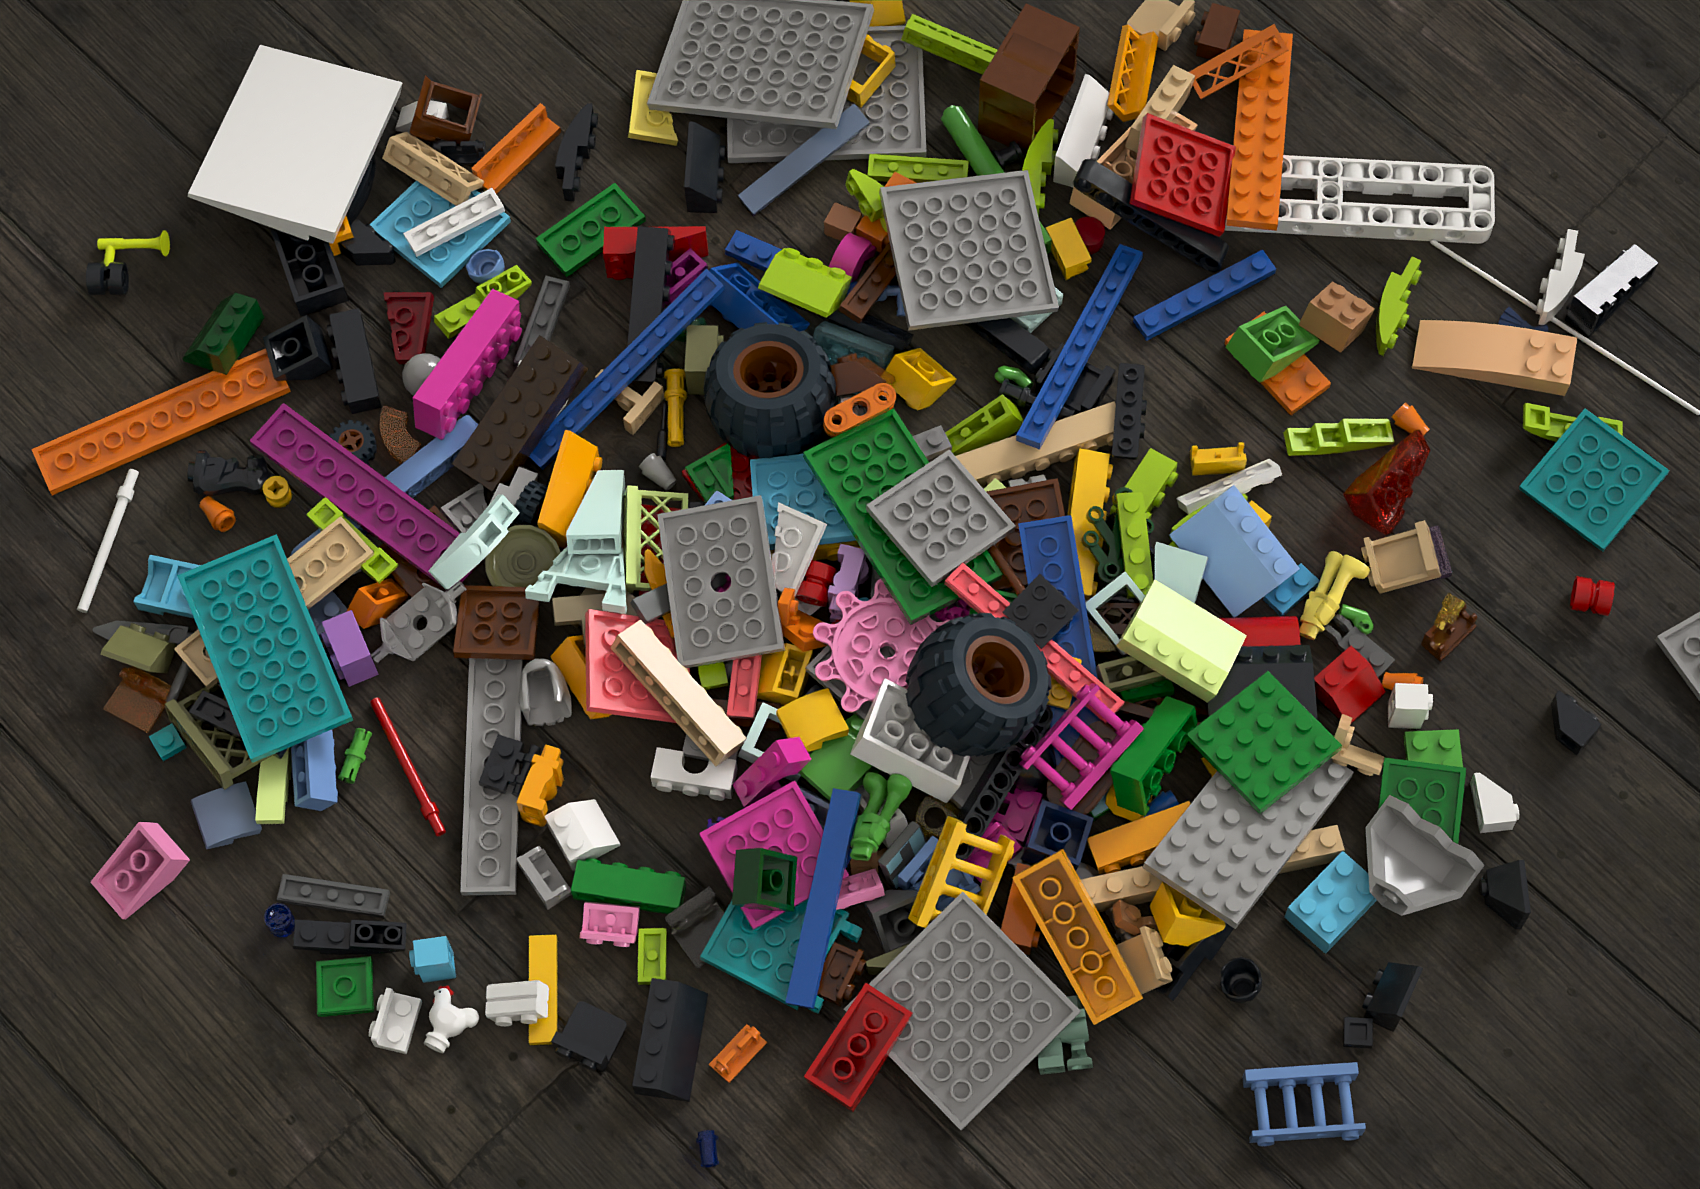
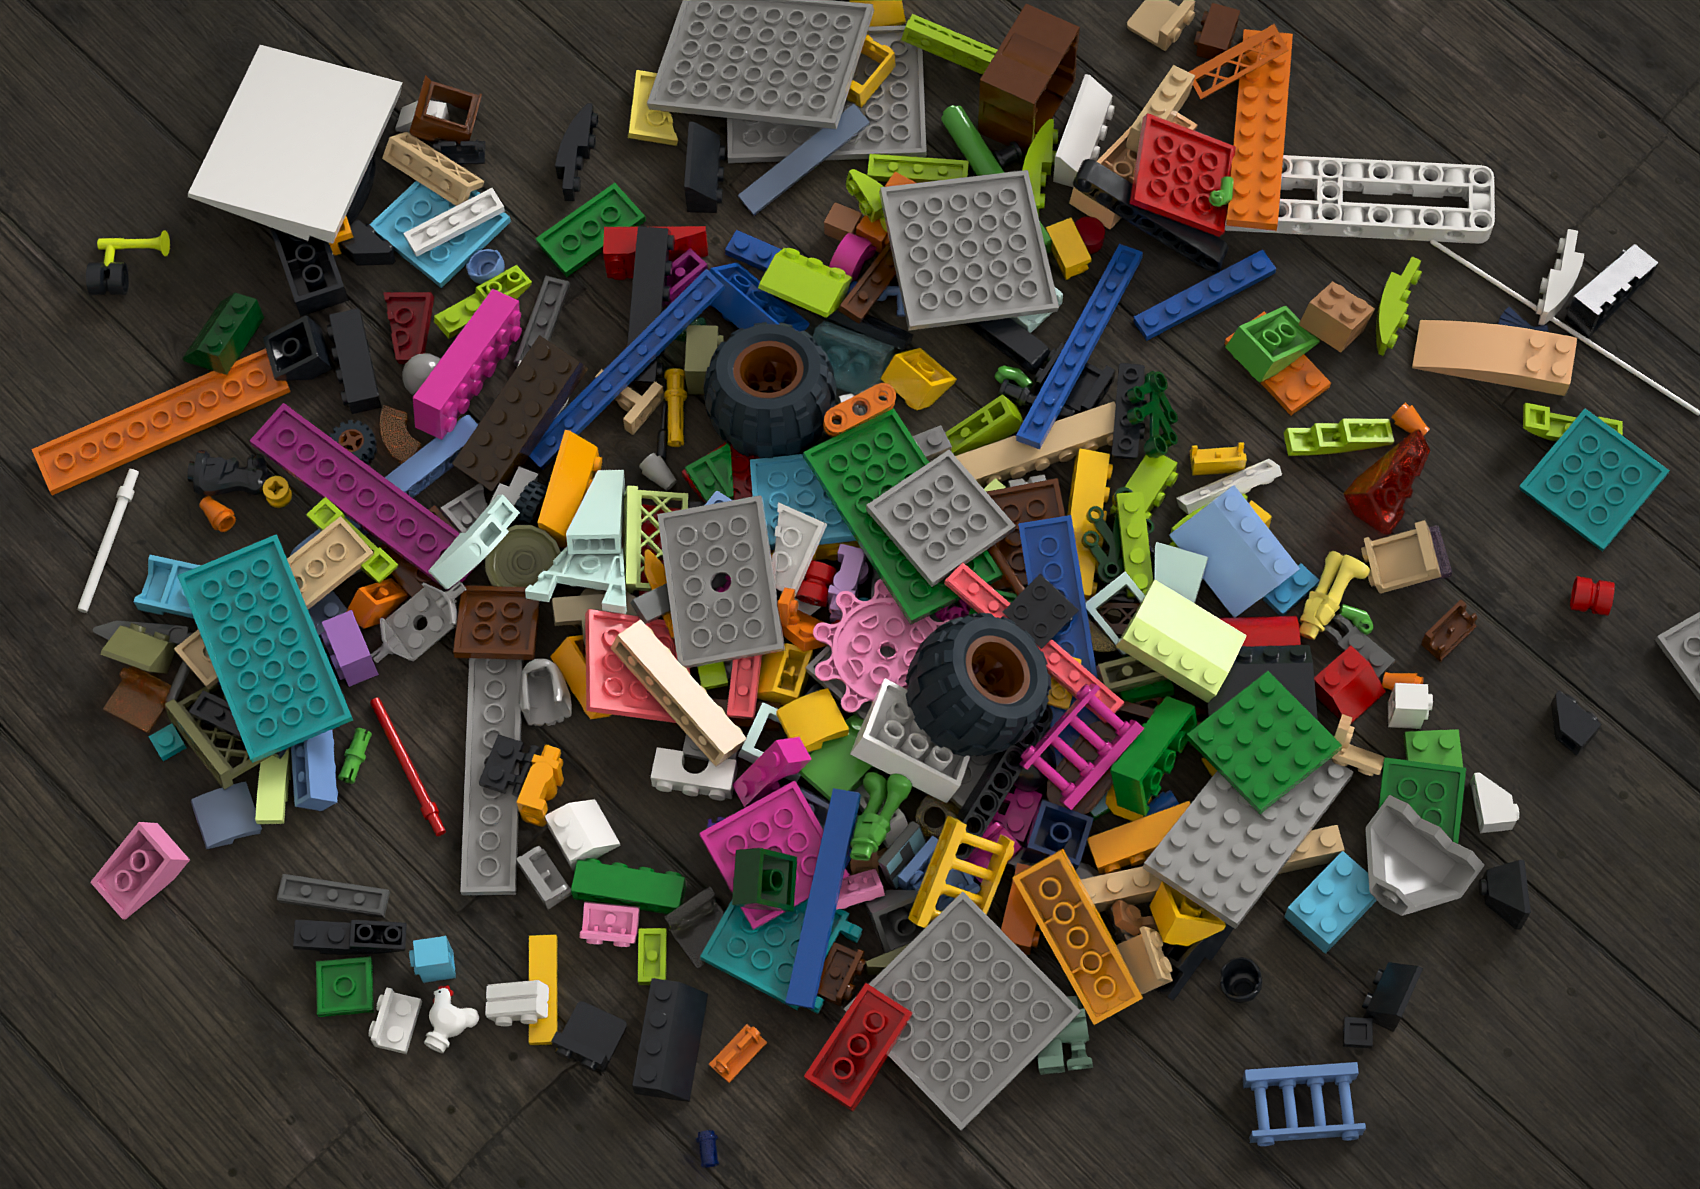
(275, 917): clear blue wheel -> none
(516, 149): orange fence -> none
(858, 374): reddish brown slope -> none
(1135, 76): light orange fence -> none
(1155, 384): none -> dark green plant
(1223, 195): none -> bright green arm
(1449, 611): clear yellow plate -> none

